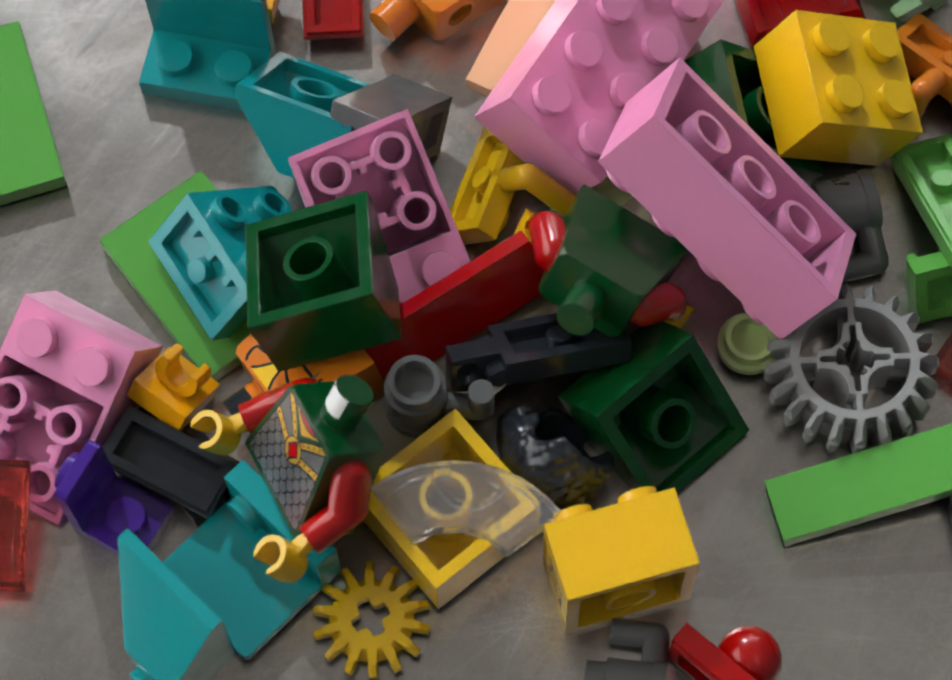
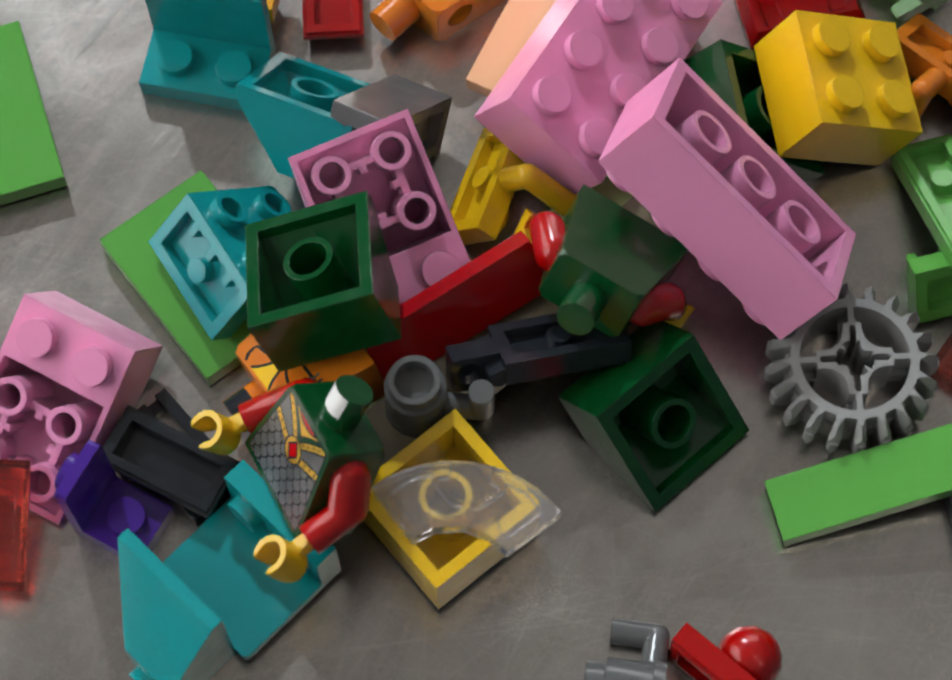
(173, 388): light orange tile -> none
(362, 644): yellow gear -> none
(551, 455): black hair -> none
(619, 558): yellow brick -> none
(744, 345): yellowish green plate -> none
(858, 204): dark grey piece -> none

